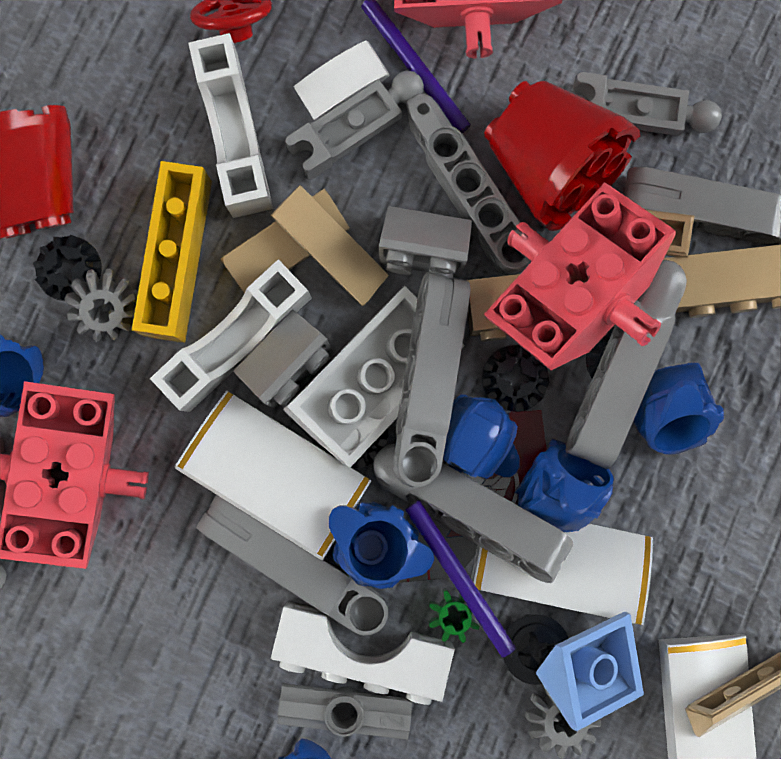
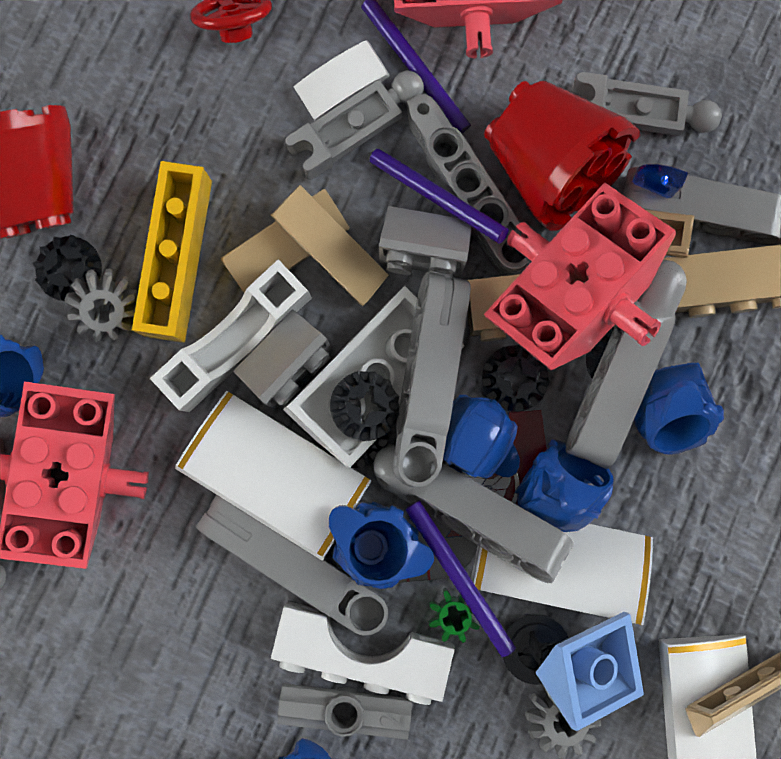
(232, 125): white arch -> none
(347, 415): none -> black gear
(439, 196): none -> dark purple bar
(660, 179): none -> clear blue tile

